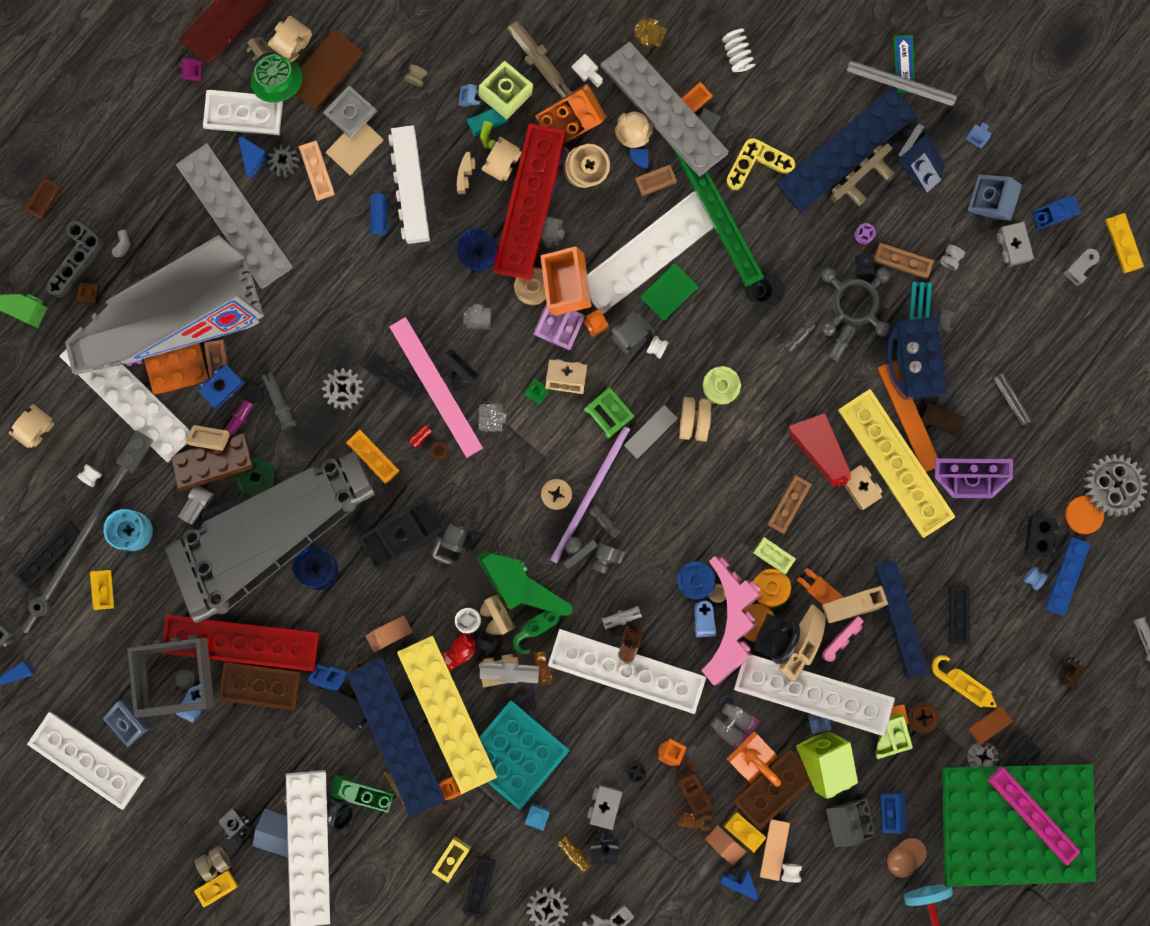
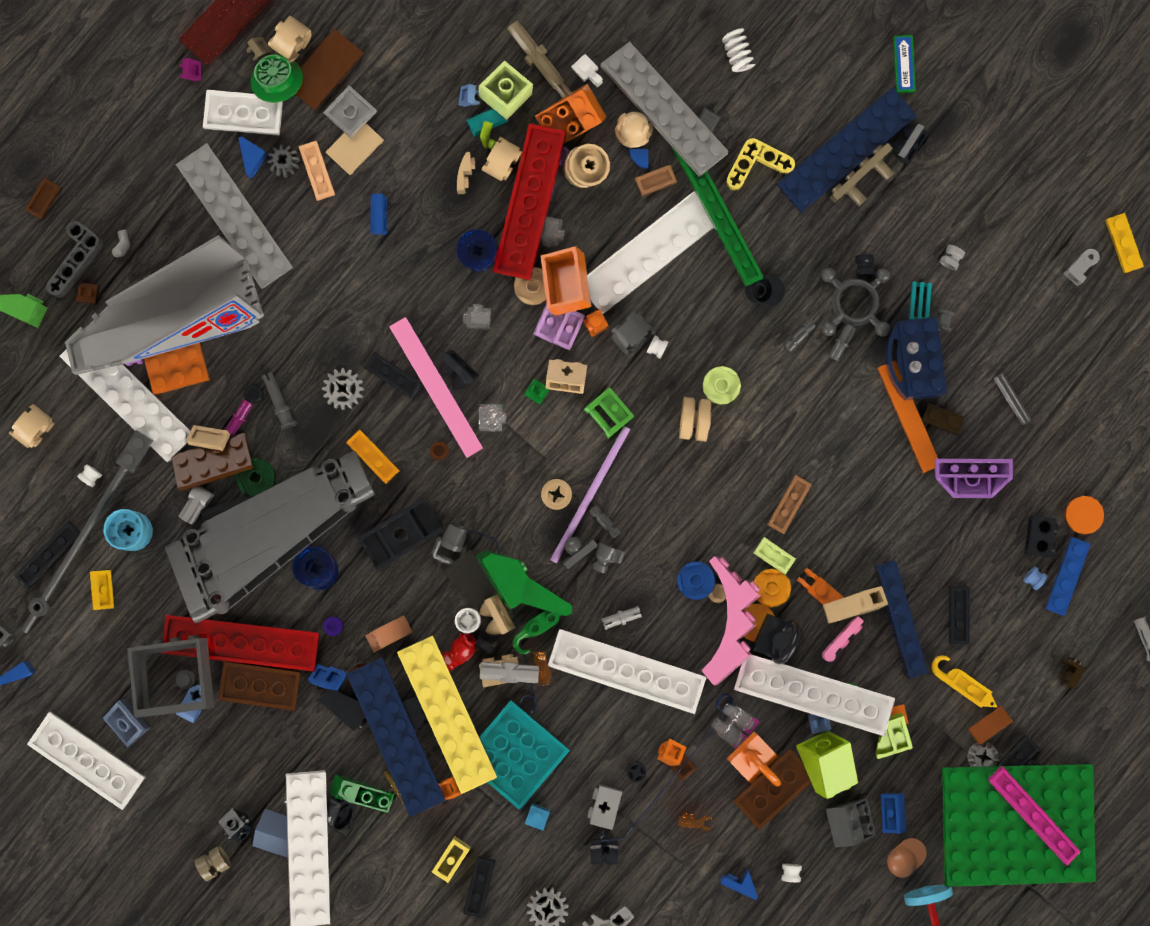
(216, 357): nougat plate -> none
(216, 888): yellow plate -> none
(219, 397): blue brick -> none
(333, 626): none -> dark purple tile
(410, 184): white brick -> none
(415, 75): dark tan wheel -> none
(419, 436): red pin -> none
(573, 854): clear yellow pin -> none
(629, 644): reddish brown piece -> none
(649, 32): clear yellow brick -> none
(650, 432): light grey tile -> none
(669, 292): green piece -> none
(695, 794): reddish brown slope -> none
(697, 97): orange tile -> none
(705, 622): medium blue piece -> none
(725, 845): nougat slope -> none
(745, 831): yellow plate -> none
(774, 849): light nougat tile -> none
(811, 634): tan slope -> none
(821, 447): red slope -> none
(863, 498): tan brick -> none
(865, 230): medium lavender wheel -> none
(896, 463): light yellow plate -> none
(901, 83): light grey axle -> none
(903, 260): medium nougat tile -> none
(923, 164): dark blue slope -> none
(930, 723): reddish brown gear -> none
(979, 135): medium blue tile -> none
(995, 197): sand blue slope -> none
(1017, 234): light grey brick -> none
(1056, 212): blue slope -> none
(1129, 476): light grey gear -> none

